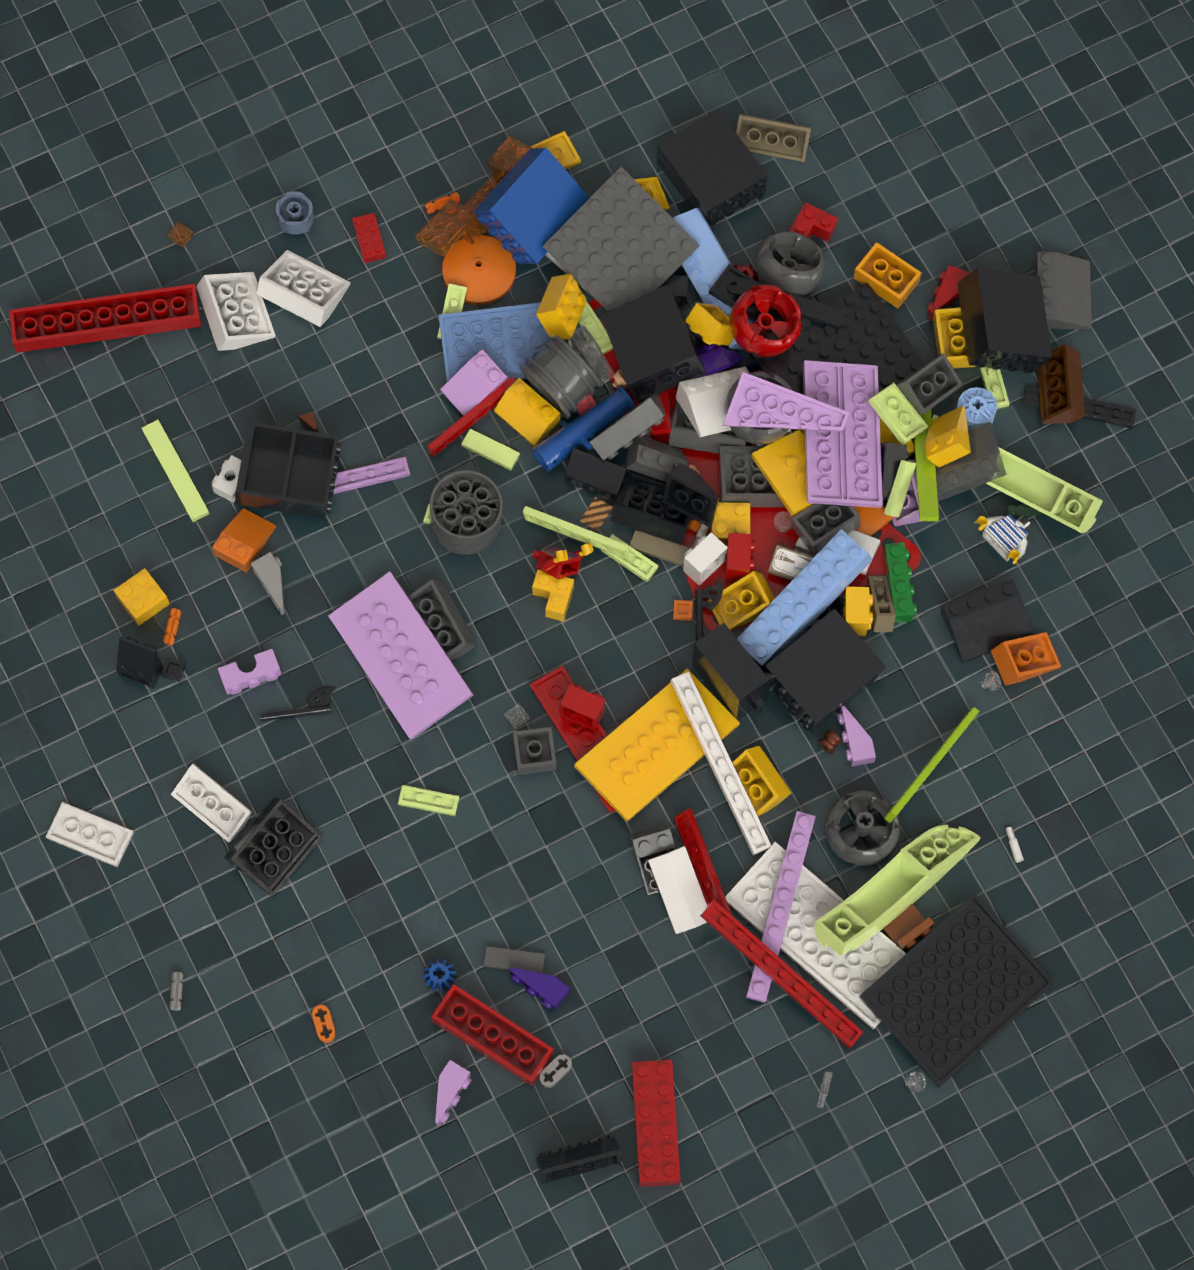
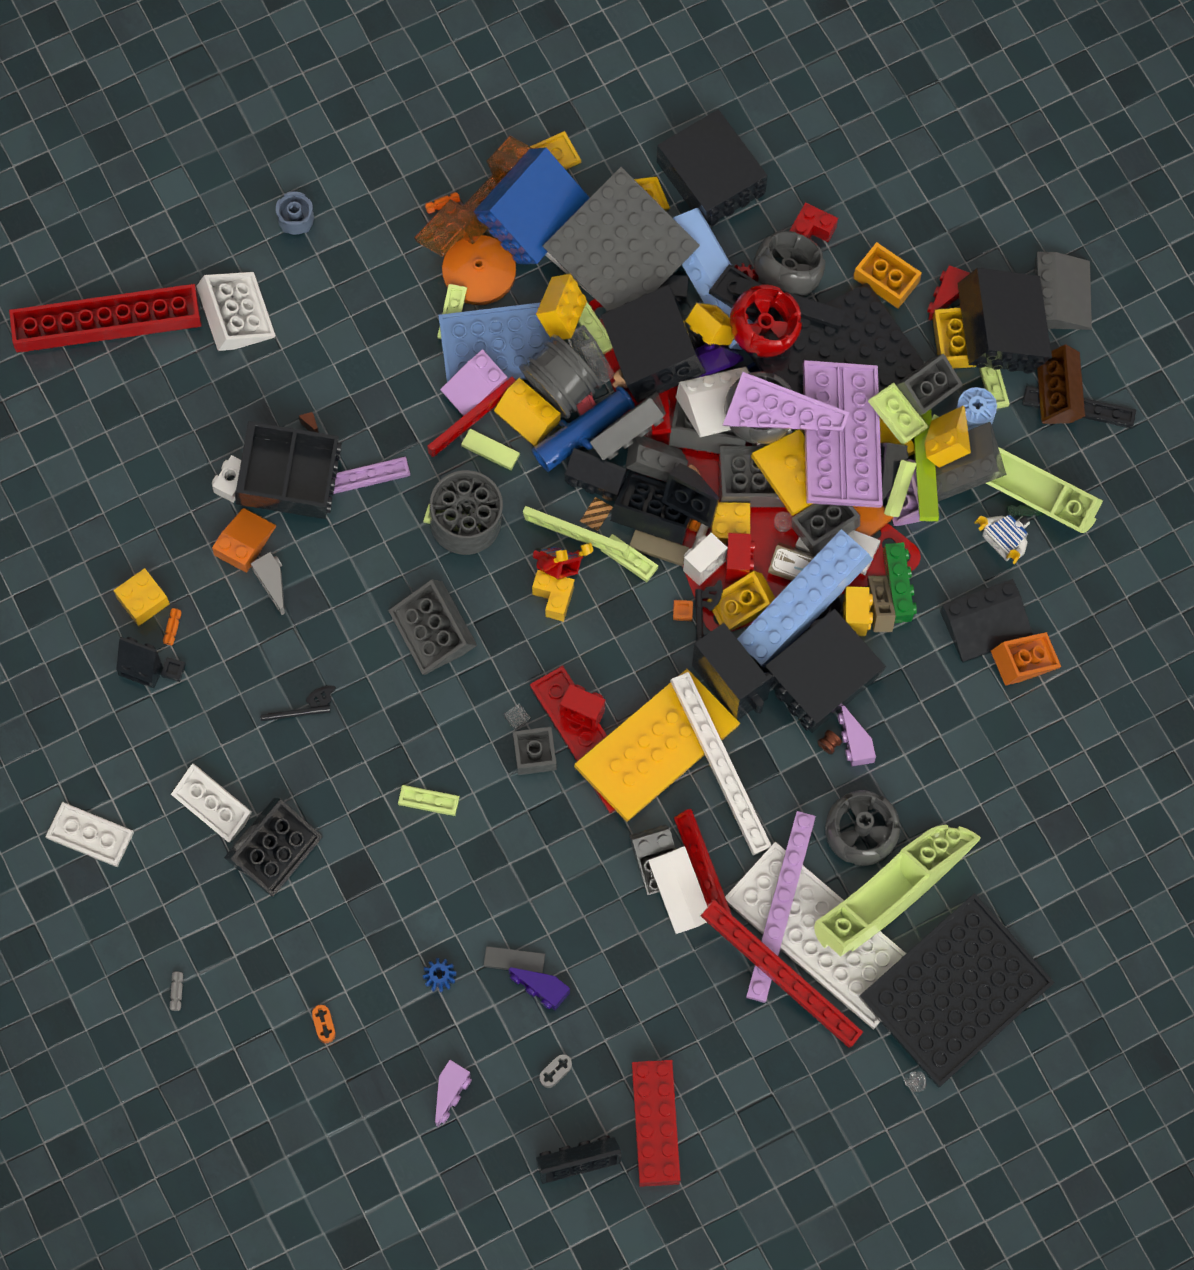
(175, 471): yellowish green tile -> none
(180, 234): clear orange plate -> none
(265, 670): lavender arch -> none
(302, 288): white slope -> none
(369, 238): red piece -> none
(400, 655): lavender plate -> none
(492, 1035): red brick -> none
(760, 780): yellow slope -> none
(774, 137): dark tan slope -> none
(824, 1089): clear pin -> none
(908, 928): dark orange bracket -> none
(931, 764): lime tile -> none
(991, 681): clear tile -> none
(1014, 845): white pin -> none

